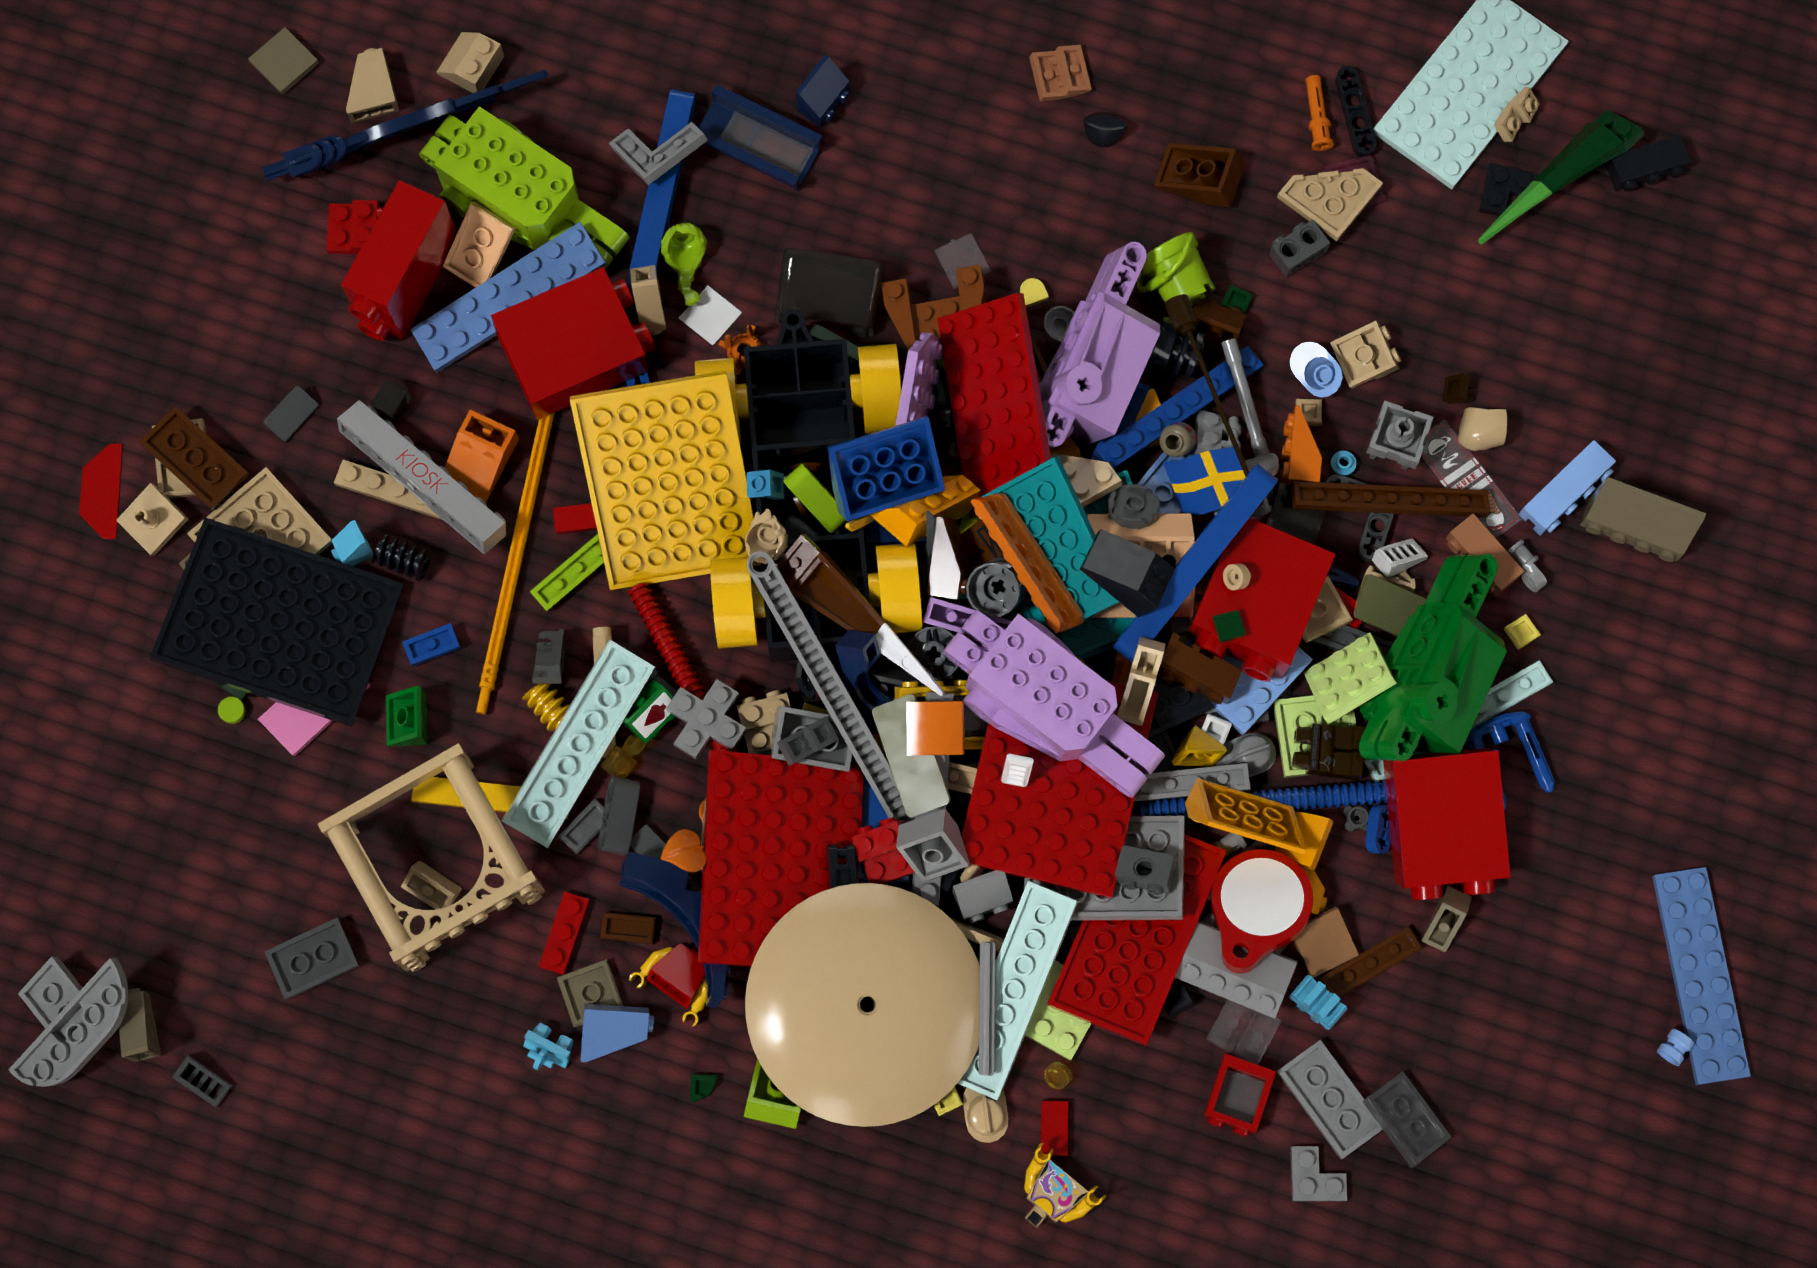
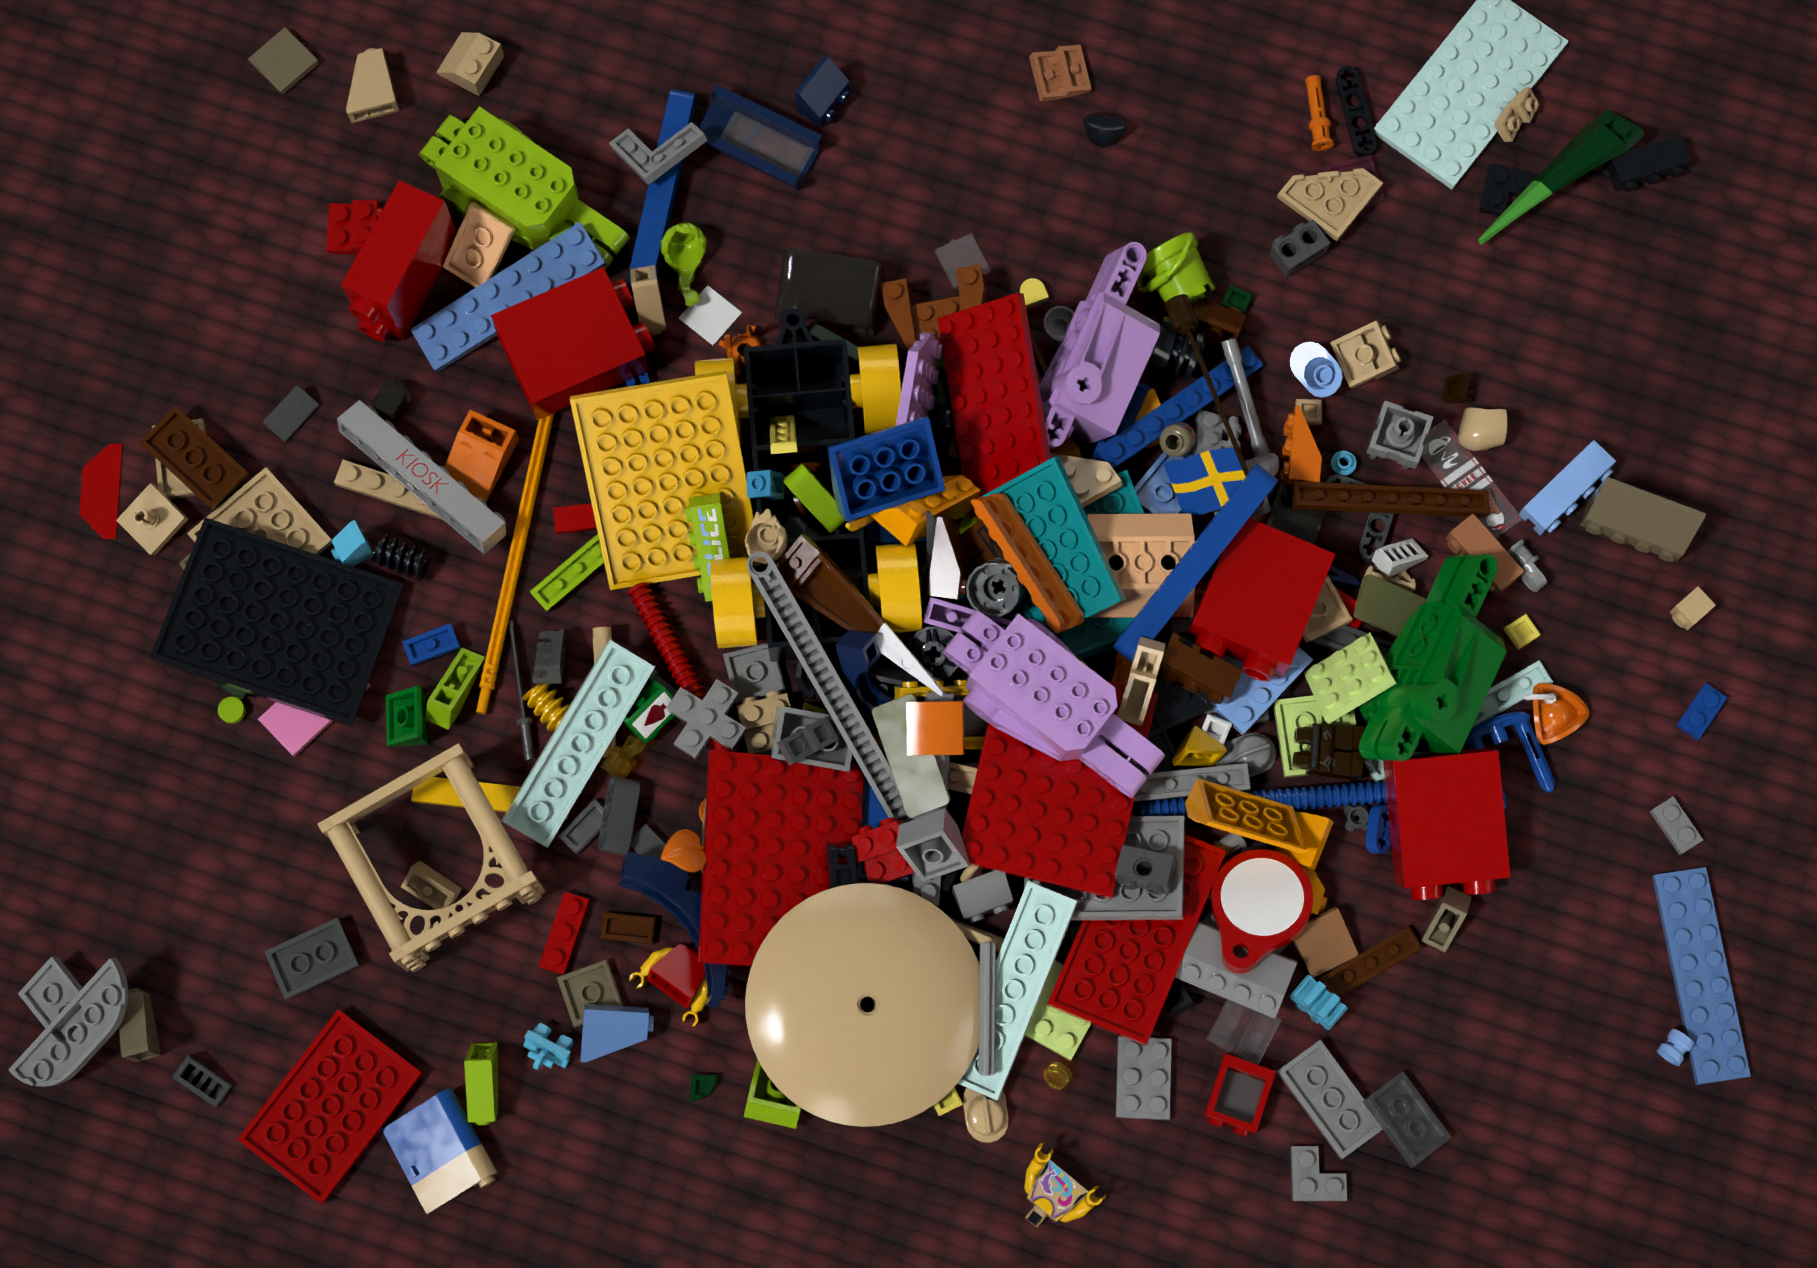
(330, 1106): none -> red plate
(336, 149): dark blue piece -> none
(439, 1150): none -> door
(453, 689): none -> lime slope
(482, 1082): none -> lime slope
(524, 722): none -> flat silver sword
(707, 536): none -> lime brick
(753, 673): none -> light grey tile
(783, 434): none -> light yellow tile
(1017, 770): white slope -> none
(1054, 1127): red tile -> none
(1127, 572): black slope -> none
(1133, 506): dark grey tile -> none
(1143, 1079): none -> light grey plate
(1201, 173): reddish brown slope -> none
(1228, 626): dark green tile -> none
(1236, 576): tan tile -> none
(1556, 712): none -> orange hat
(1676, 825): none -> light grey plate
(1692, 609): none -> tan brick
(1701, 711): none -> blue plate

